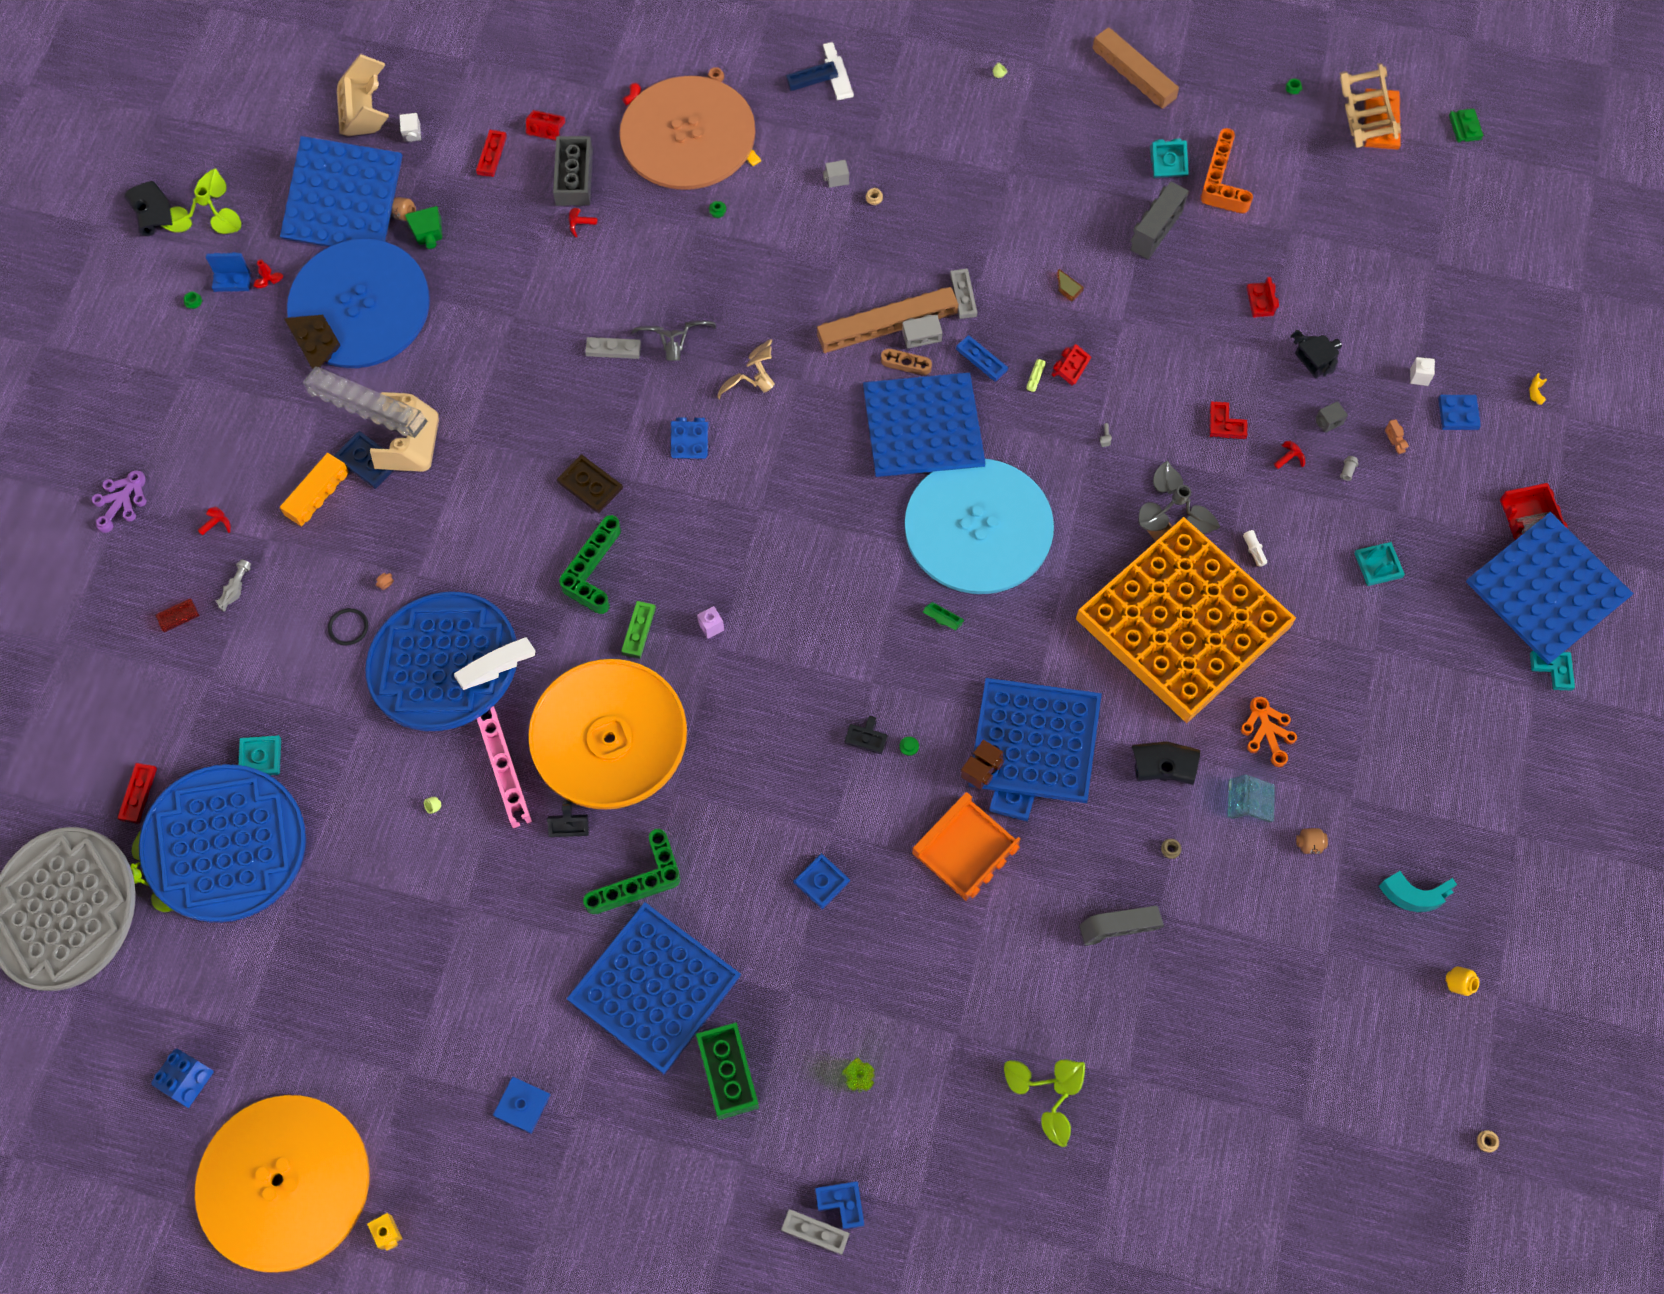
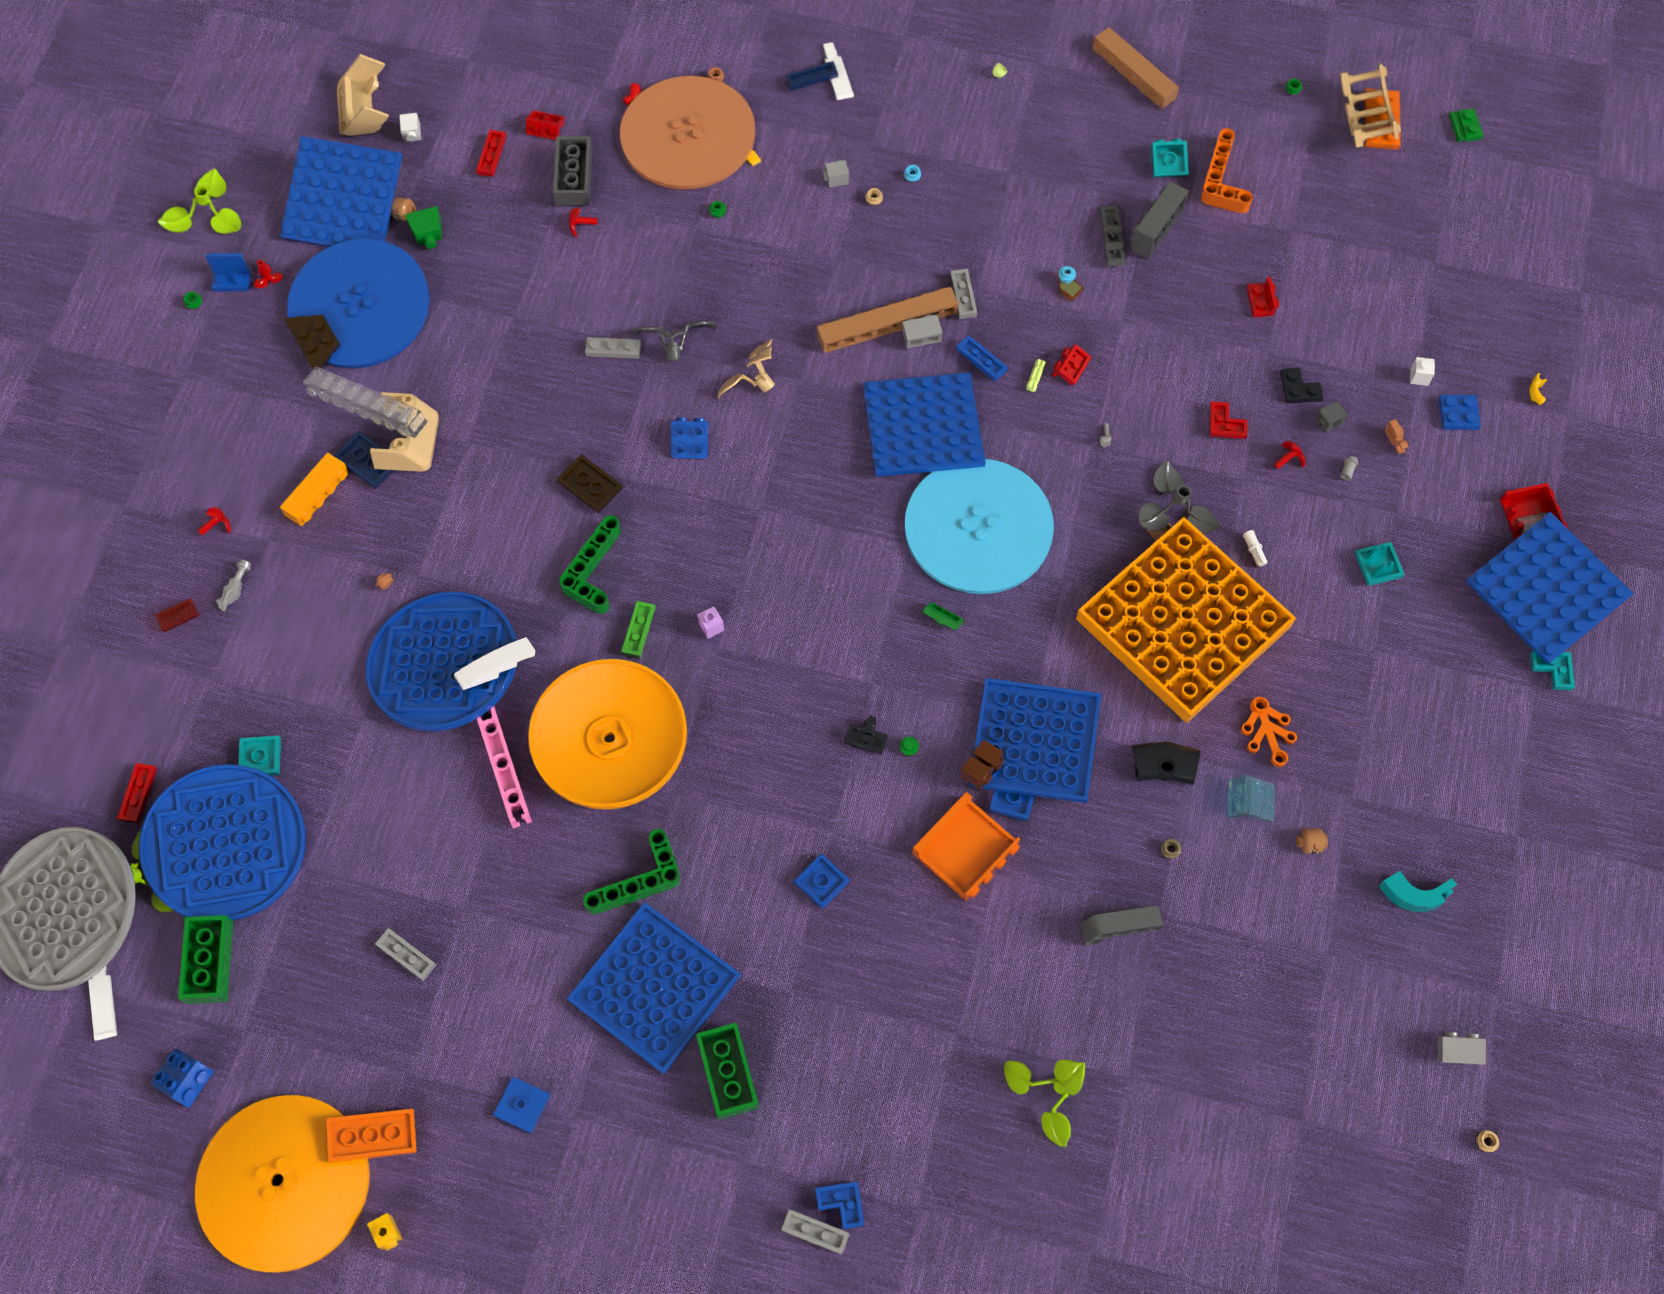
(102, 1006): none -> white piece
(120, 498): medium lavender plant -> none
(150, 207): black panel -> none
(205, 959): none -> green brick
(353, 641): black tyre -> none
(371, 1135): none -> orange plate
(405, 954): none -> light grey plate
(432, 804): yellowish green hinge -> none
(568, 824): black plate -> none
(857, 1068): clear neon green brick -> none
(908, 368): medium nougat beam -> none
(912, 169): none -> medium azure plate
(1067, 278): none -> medium azure plate
(1112, 235): none -> dark grey slope
(1297, 391): none -> black plate
(1317, 353): black torso -> none
(1461, 1049): none -> light grey brick
(1462, 981): yellow head -> none

